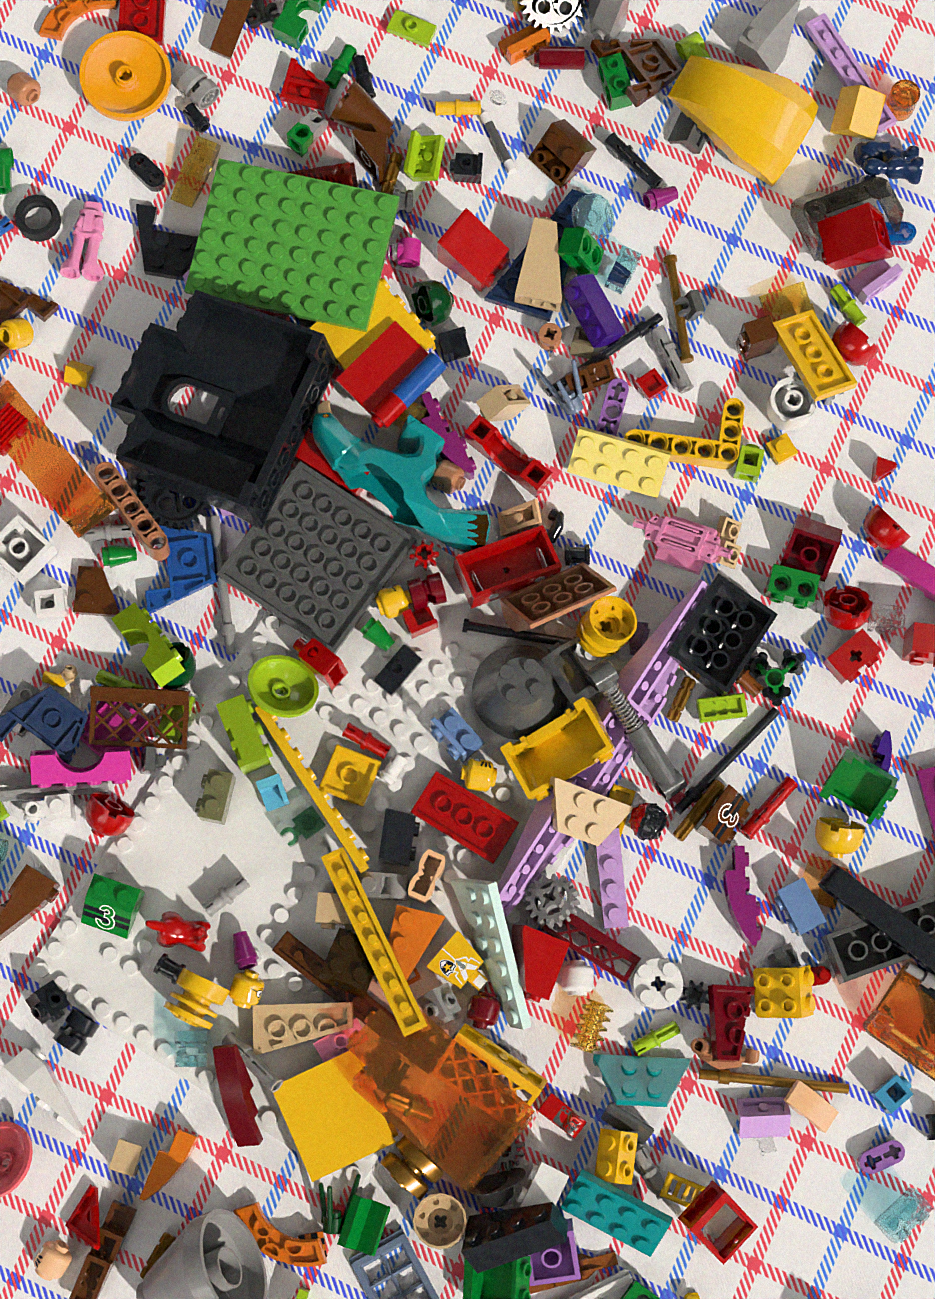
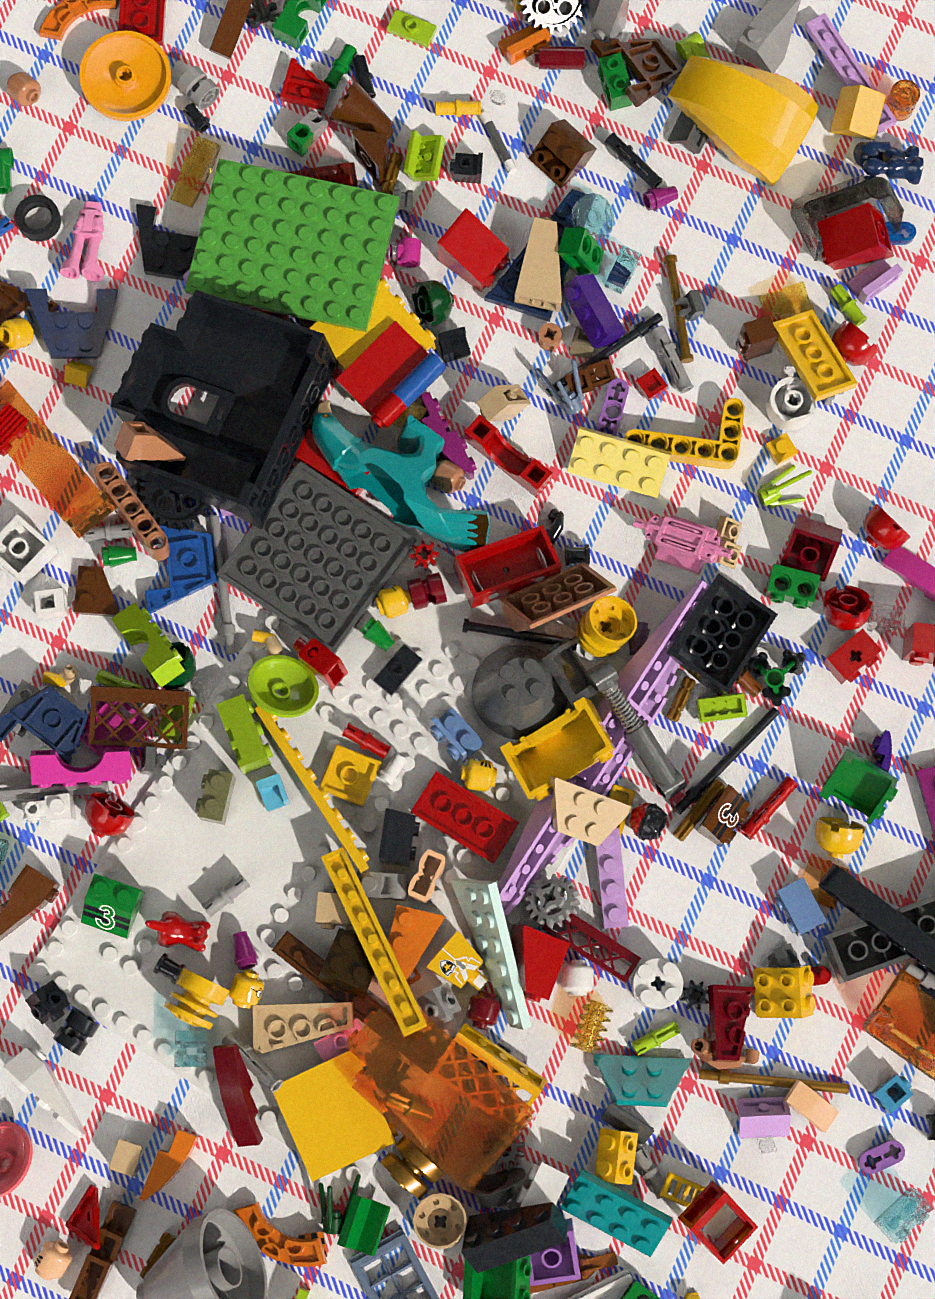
(72, 333): none -> dark blue wing
(142, 442): none -> nougat slope
(143, 175): black beam -> none
(270, 641): none -> arm
(307, 824): clear green plate -> none
(419, 621): red panel -> none
(519, 518): light nougat slope -> none
(562, 1115): red leg -> none
(741, 906): magenta slope -> none
(749, 472): lime brick -> none
(770, 493): none -> lime plant
(882, 469): red slope -> none

